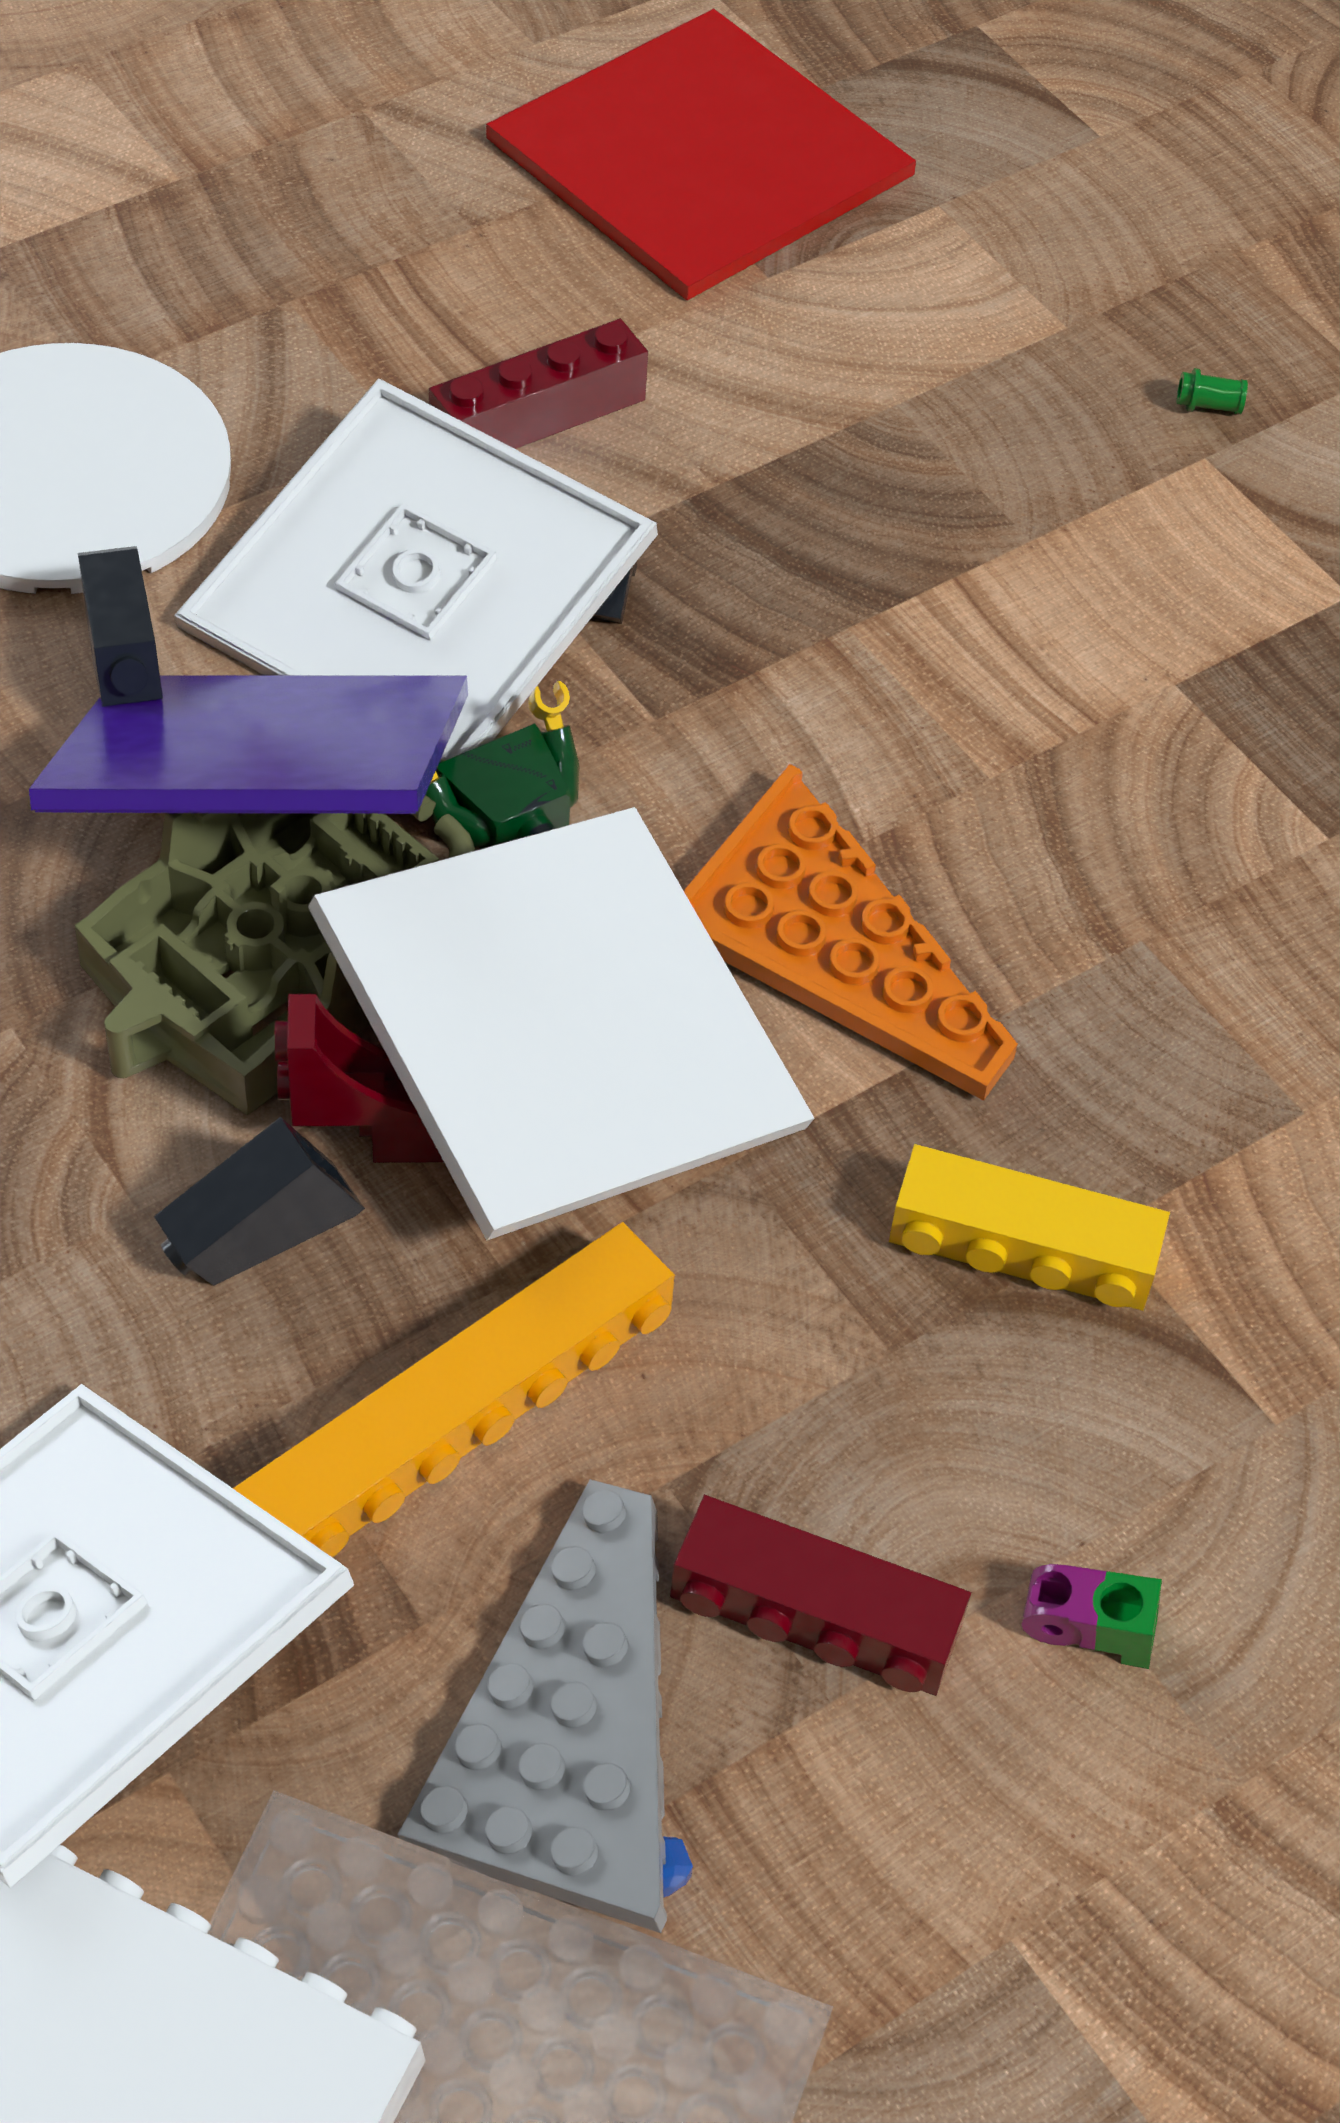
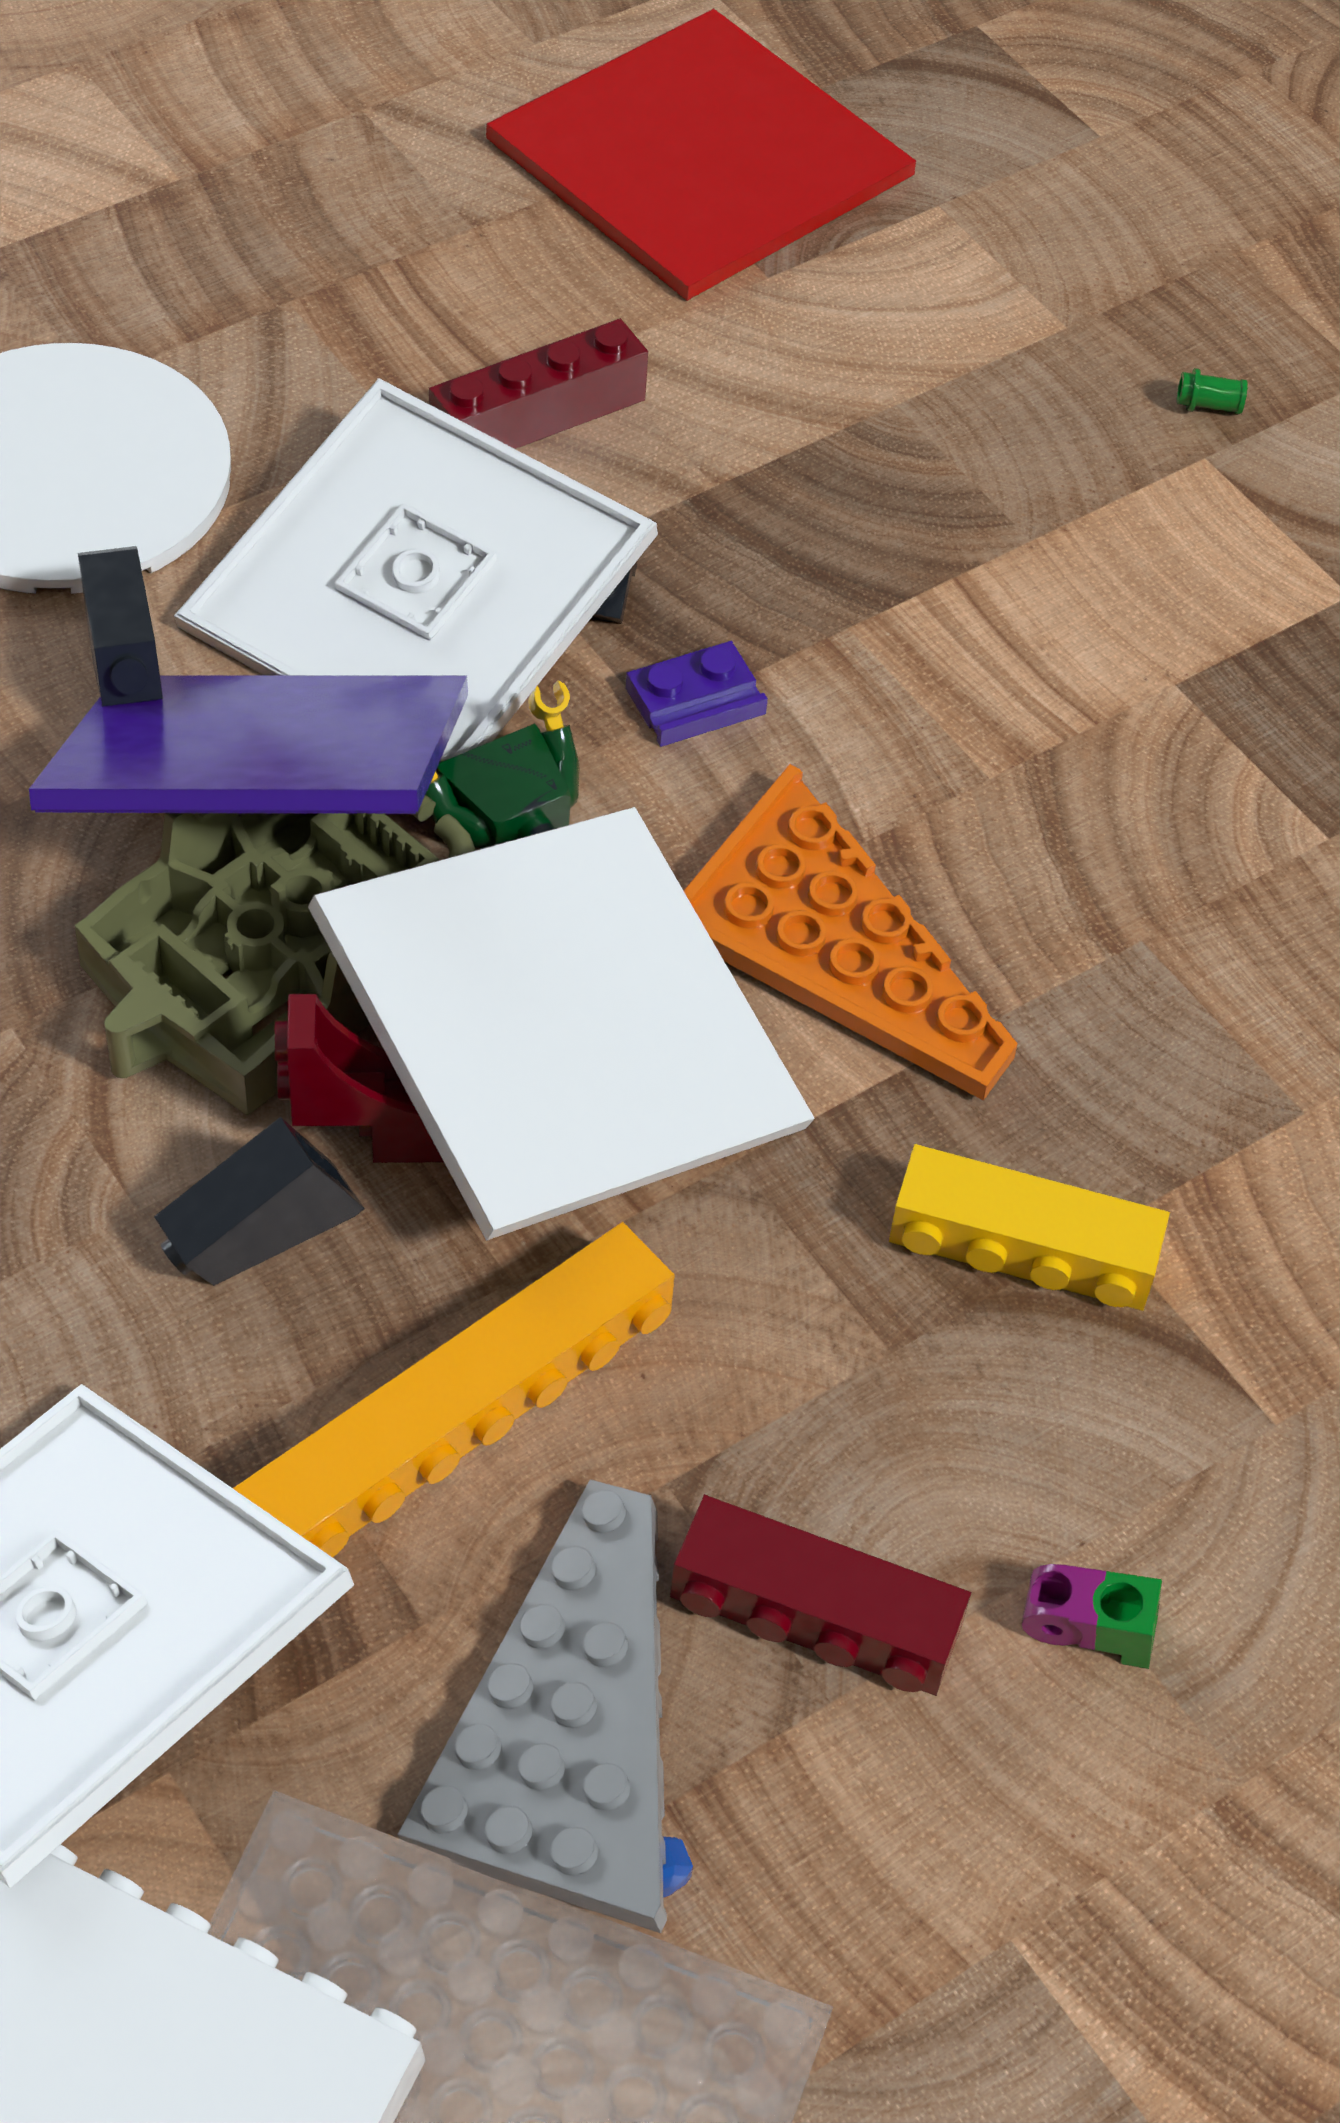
(696, 693): none -> dark purple plate

